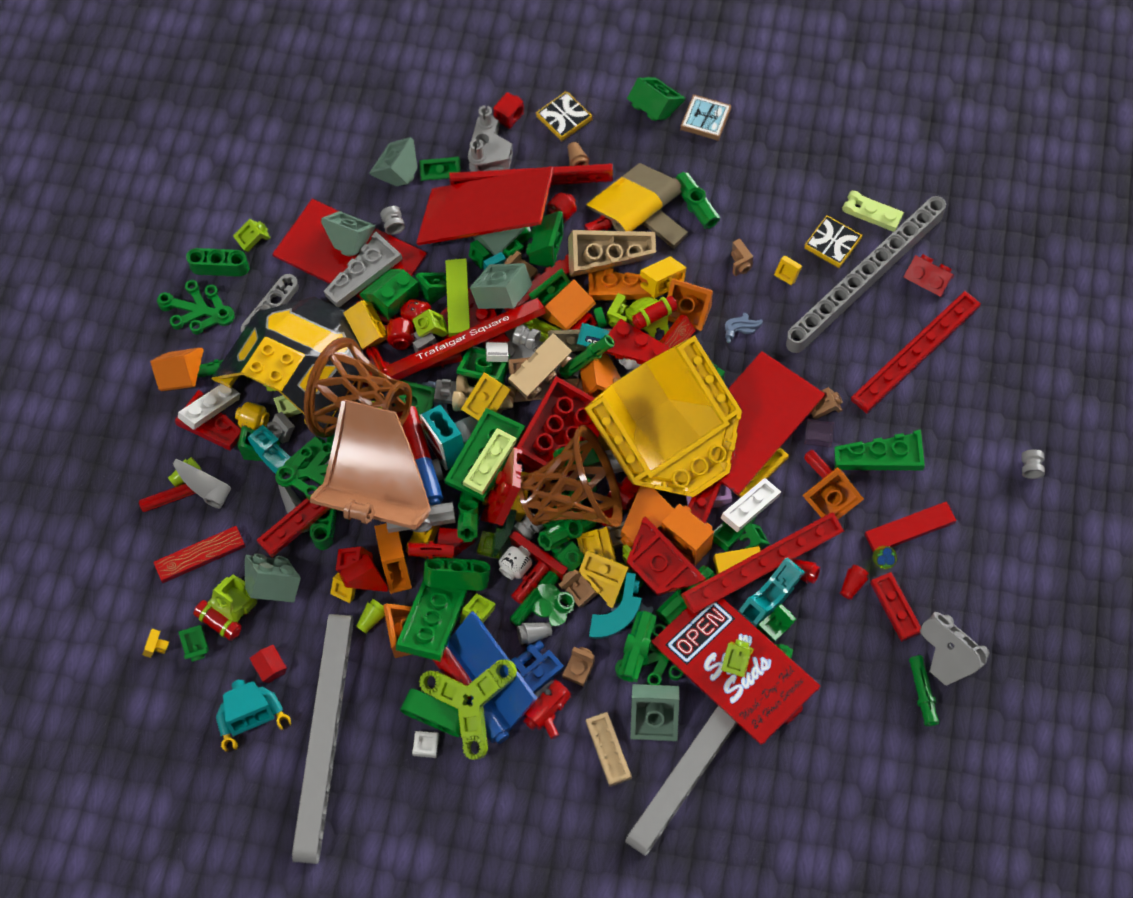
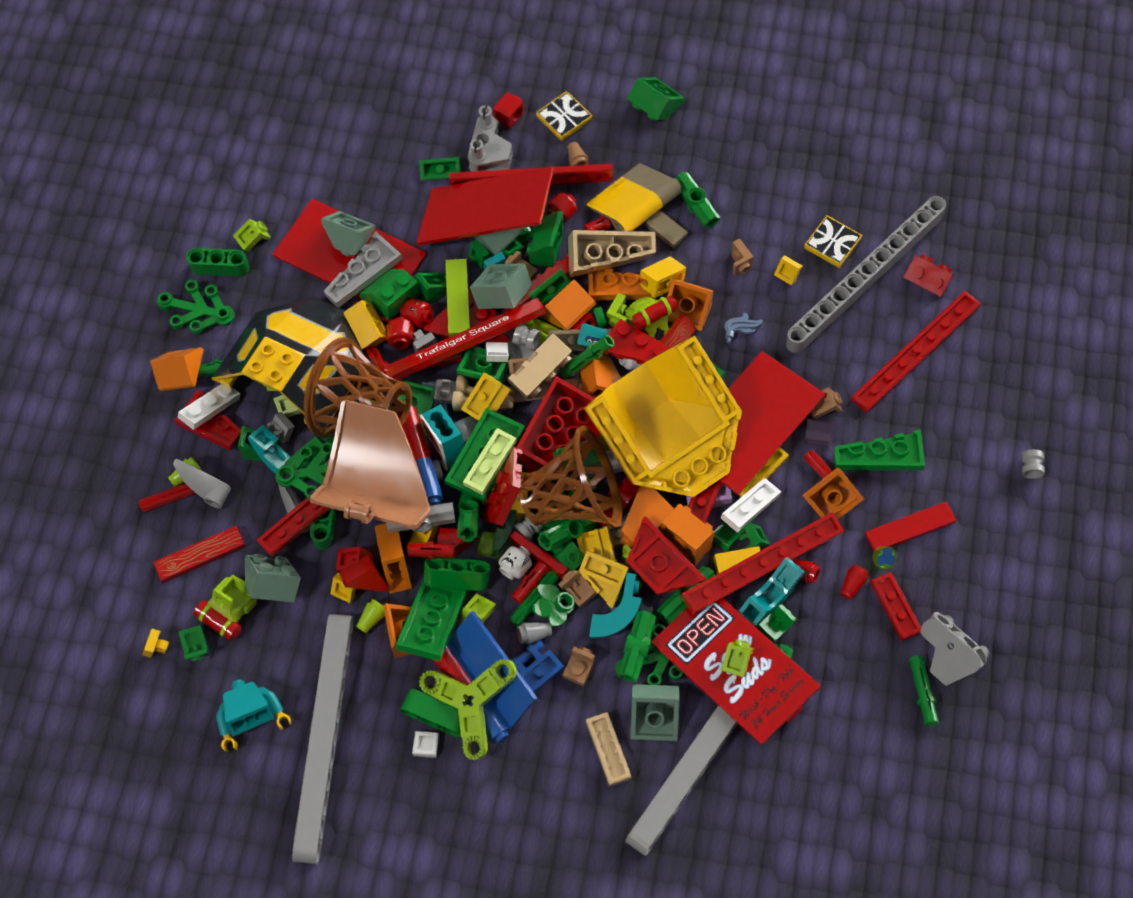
(252, 415): yellow head -> none
(268, 664): red piece -> none
(276, 290): light grey beam -> none
(393, 222): light grey wheel -> none
(396, 163): sand green slope -> none
(430, 322): lime bracket -> none
(549, 701): red piece -> none
(706, 117): tile -> none
(872, 211): yellowish green plate -> none

